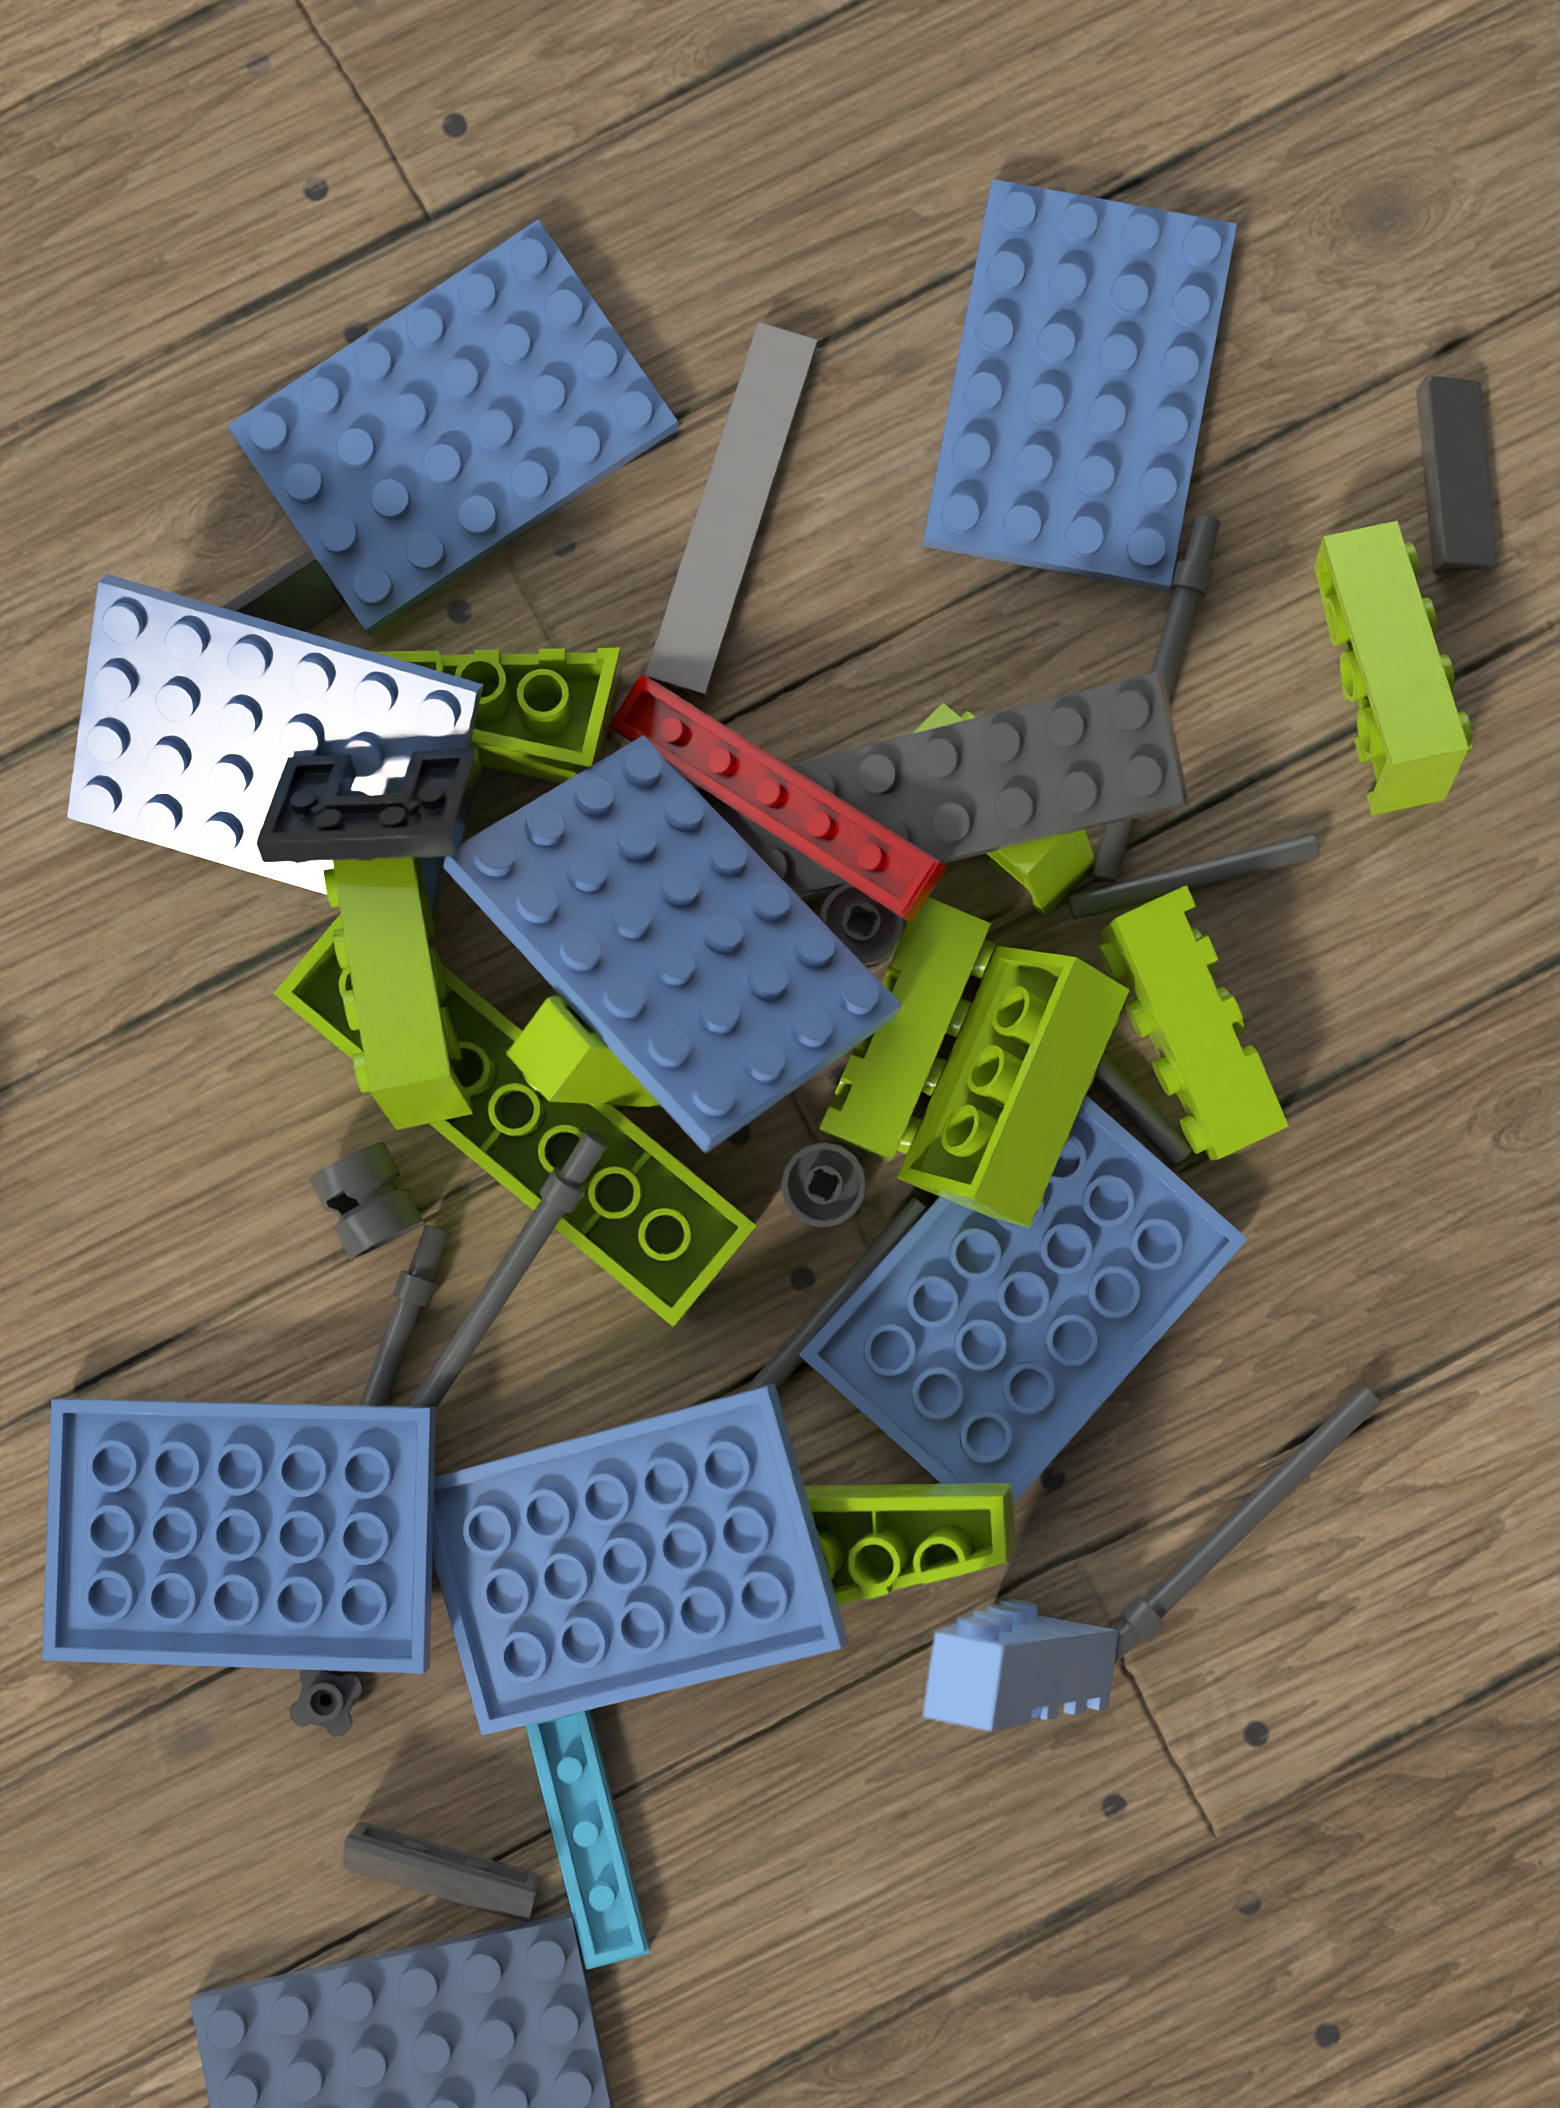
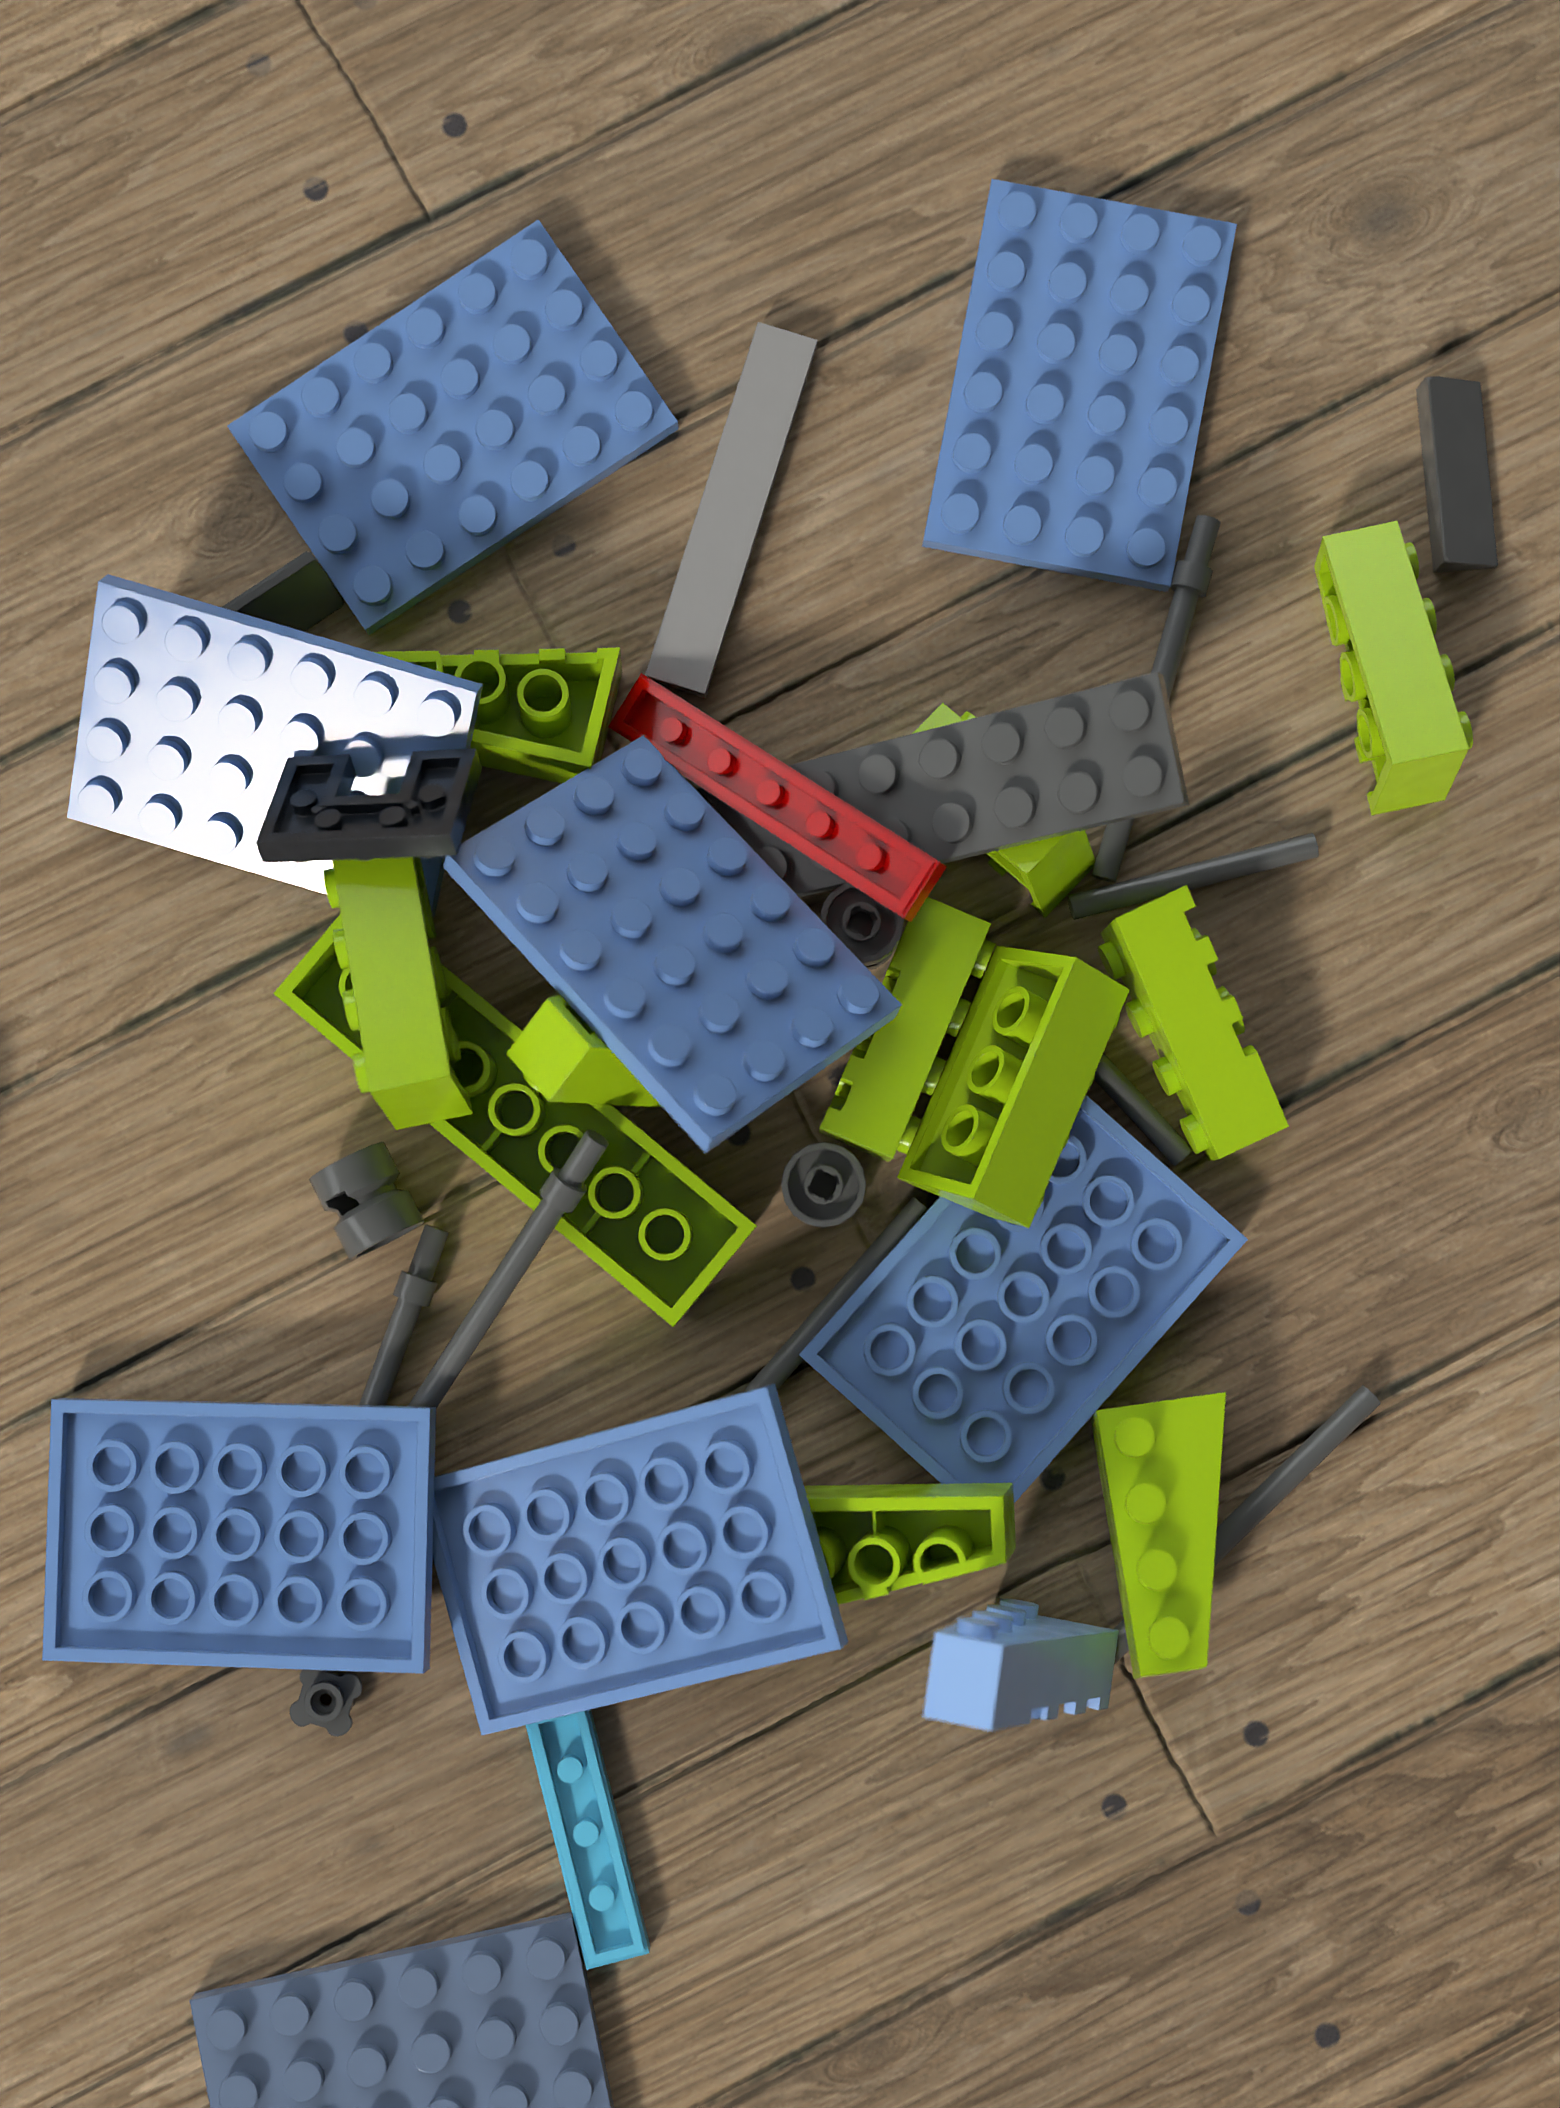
(441, 1871): dark grey slope -> none
(1162, 1512): none -> lime wedge

